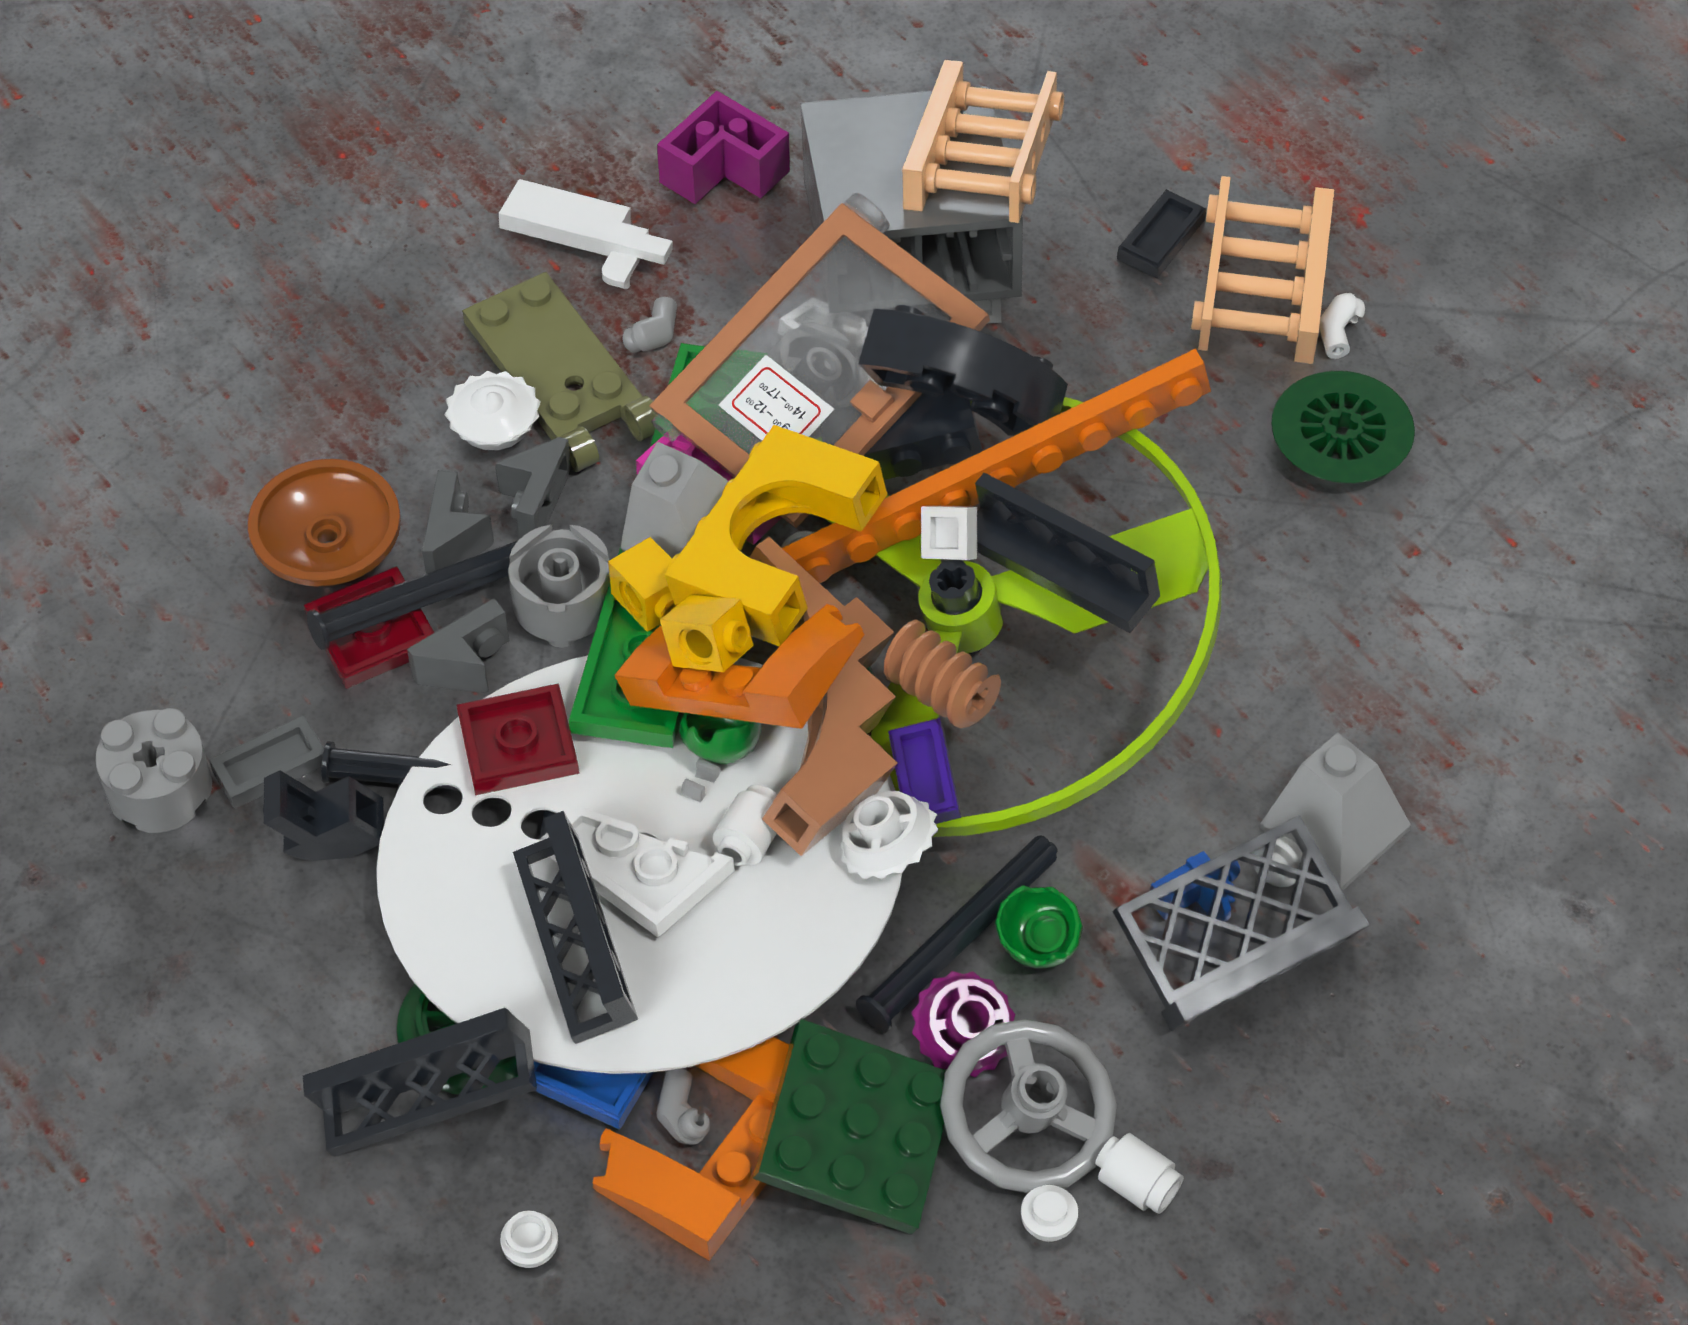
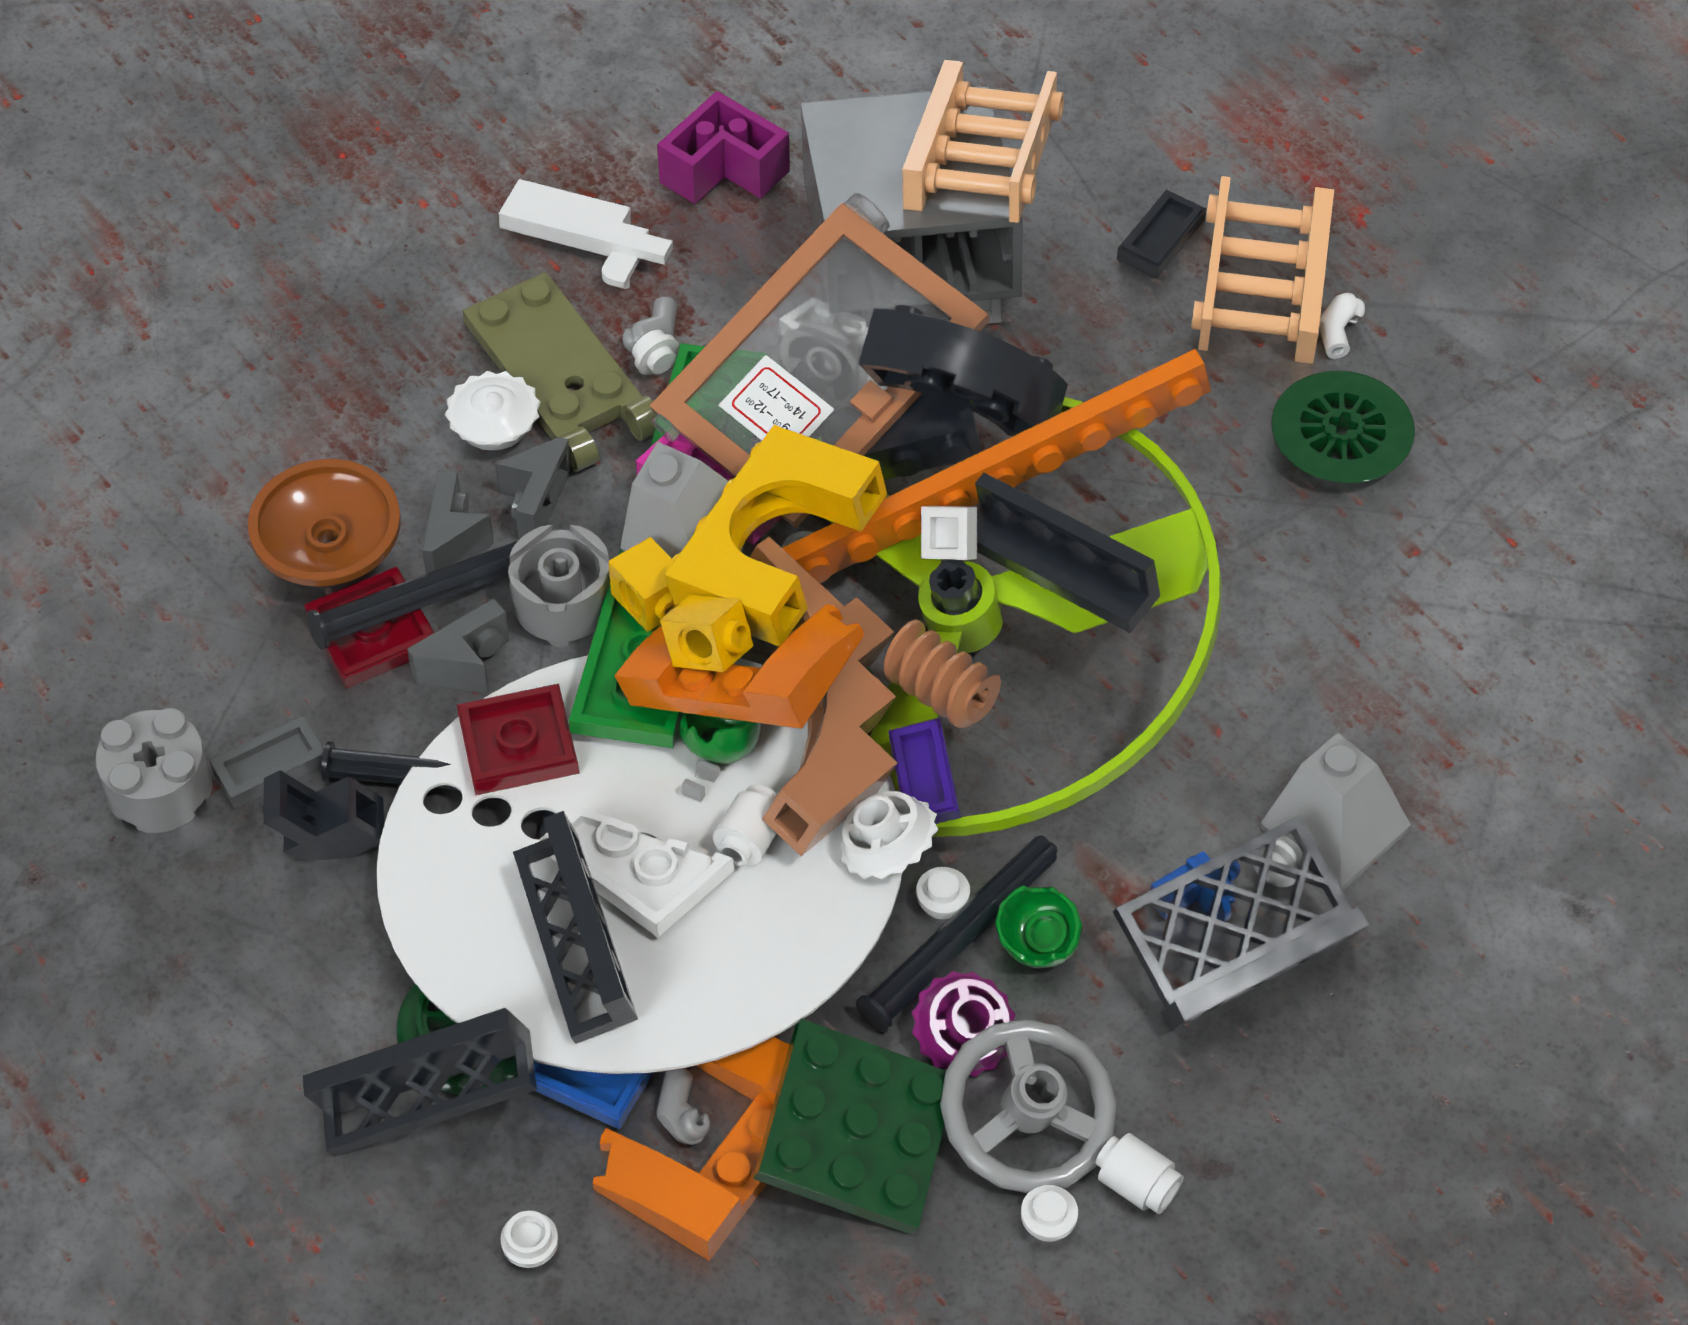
(655, 352): none -> white plate
(942, 892): none -> white plate

